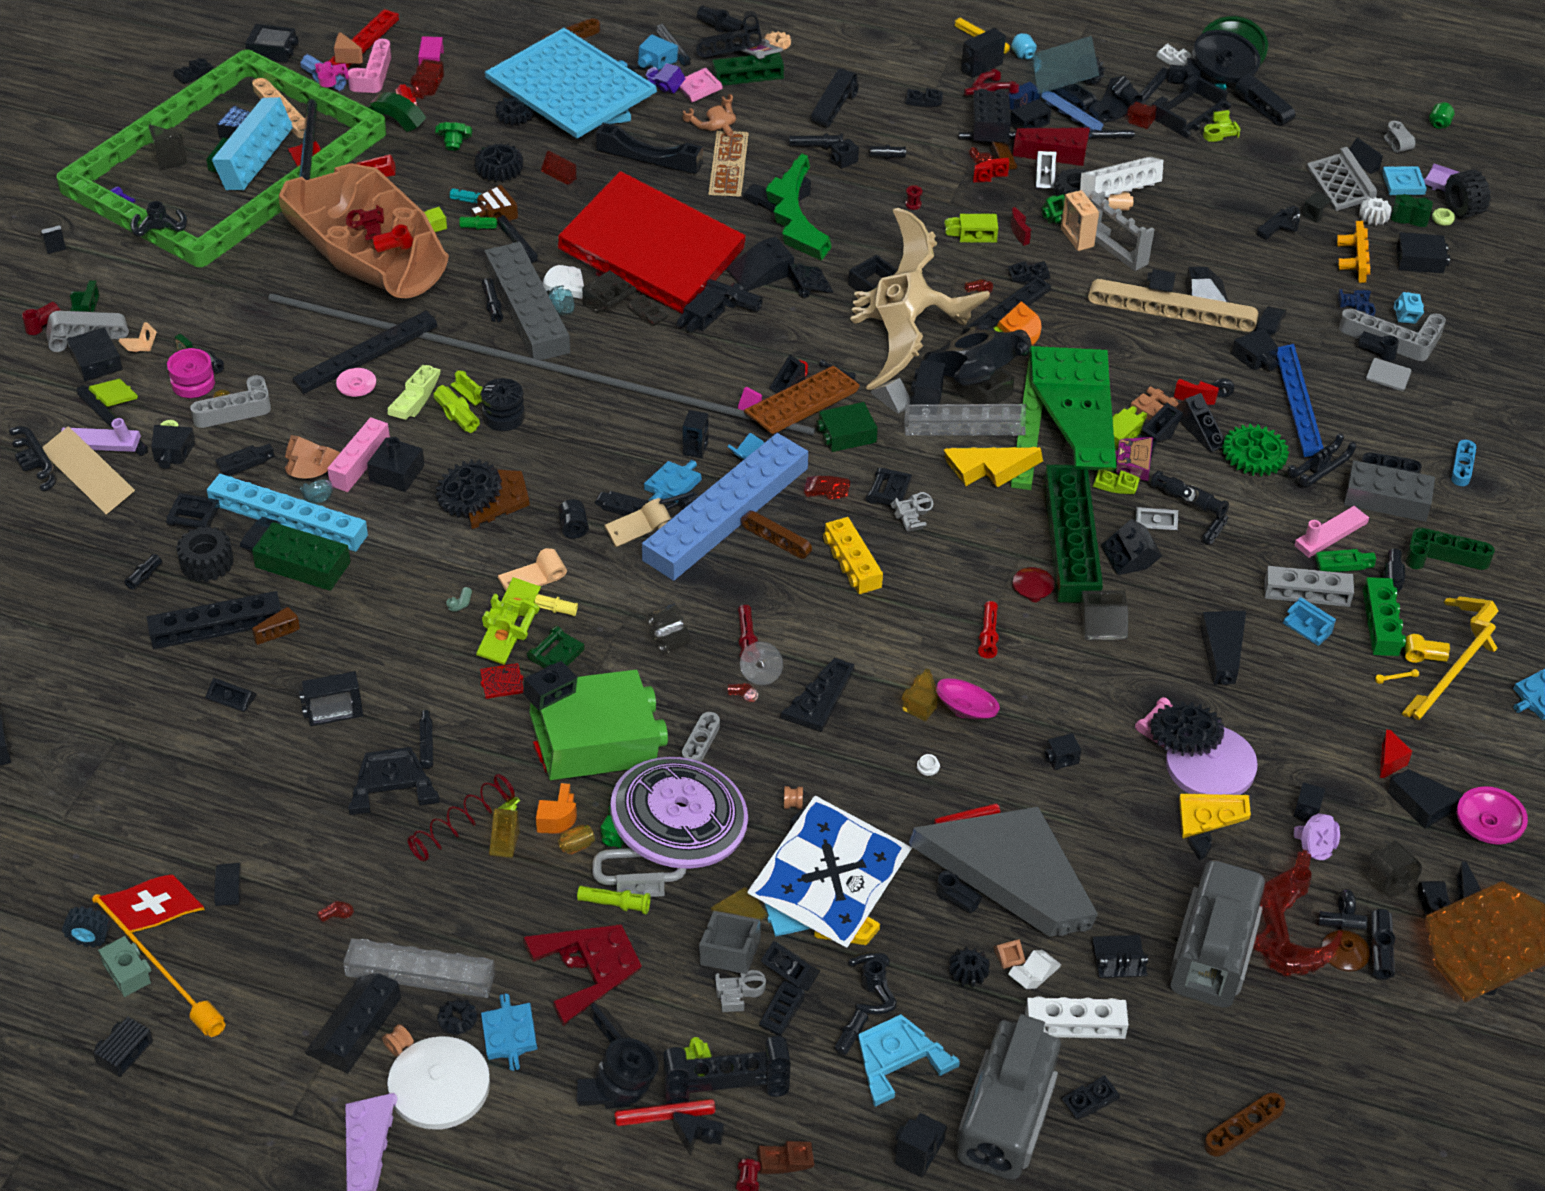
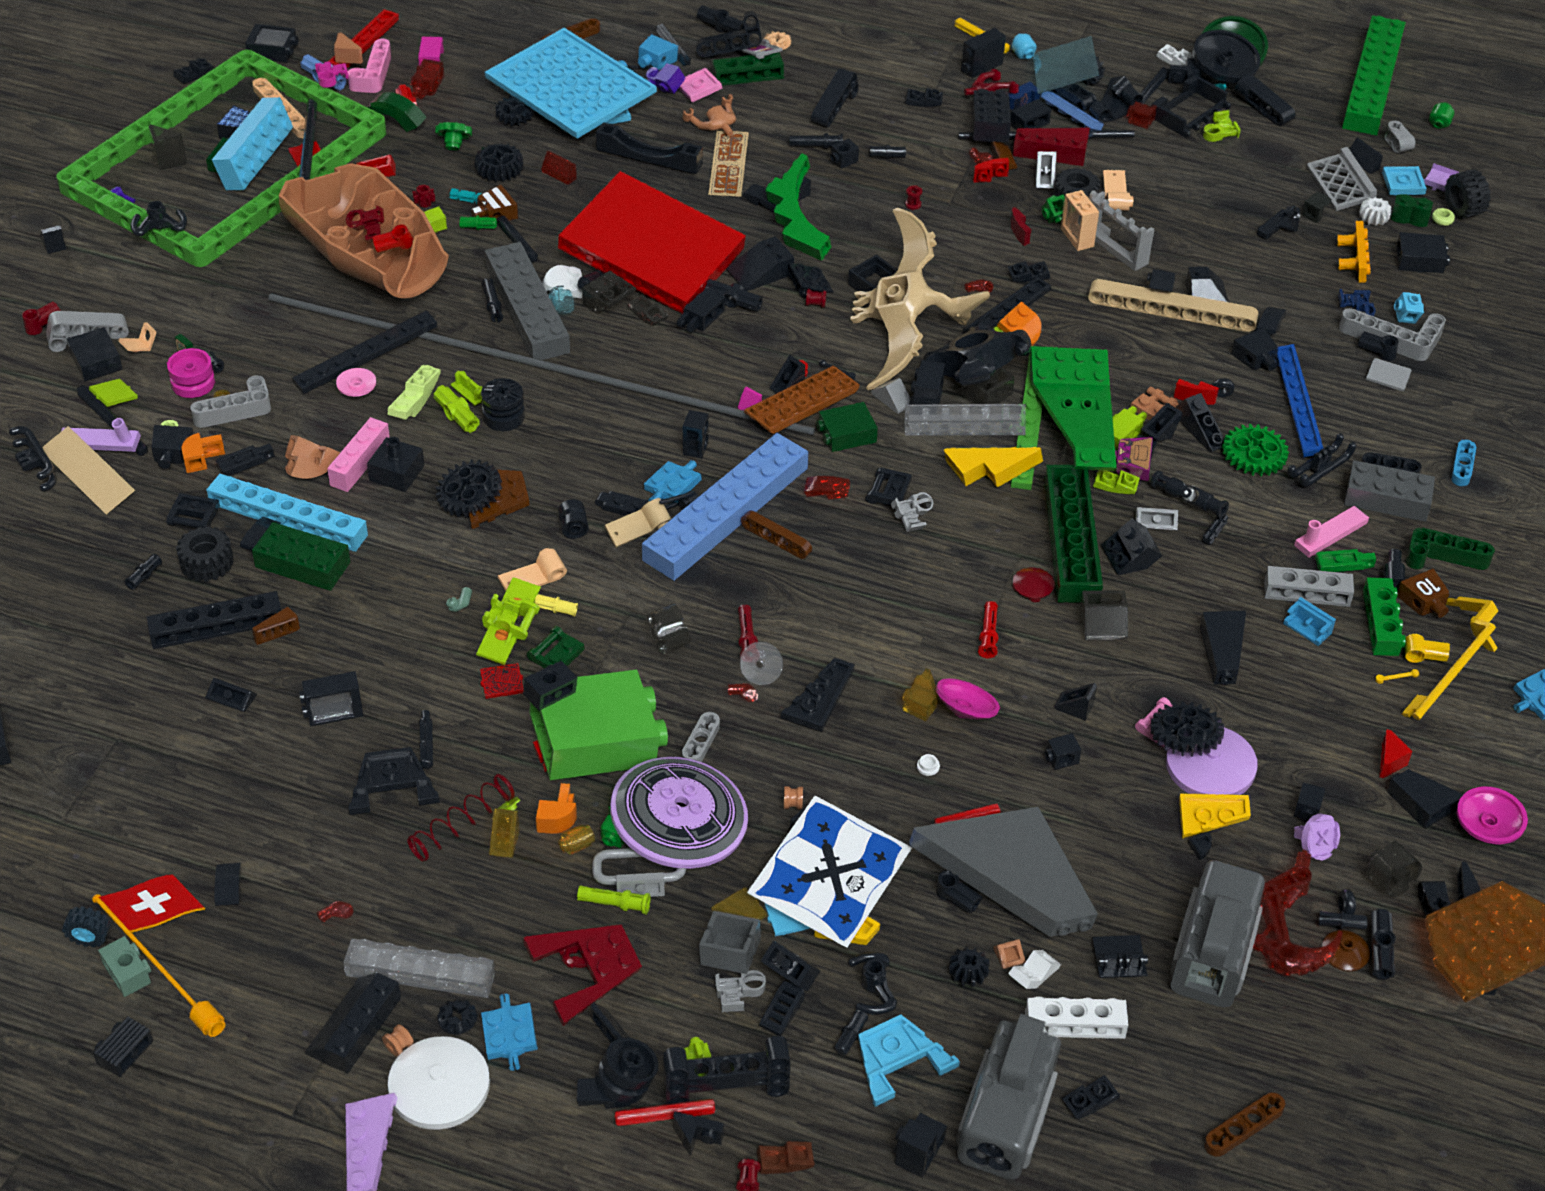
(86, 300): dark green panel -> none
(197, 449): none -> orange brick
(317, 491): clear light blue hair -> none
(424, 196): none -> dark red gear
(584, 280): none -> black cylinder
(747, 447): dark azure bracket -> none
(816, 298): none -> dark red bush
(853, 555): yellow brick -> none
(973, 227): lime hinge -> none
(1077, 701): none -> black slope
(1123, 177): white brick -> none
(1374, 75): none -> green brick
(1425, 593): none -> reddish brown torso

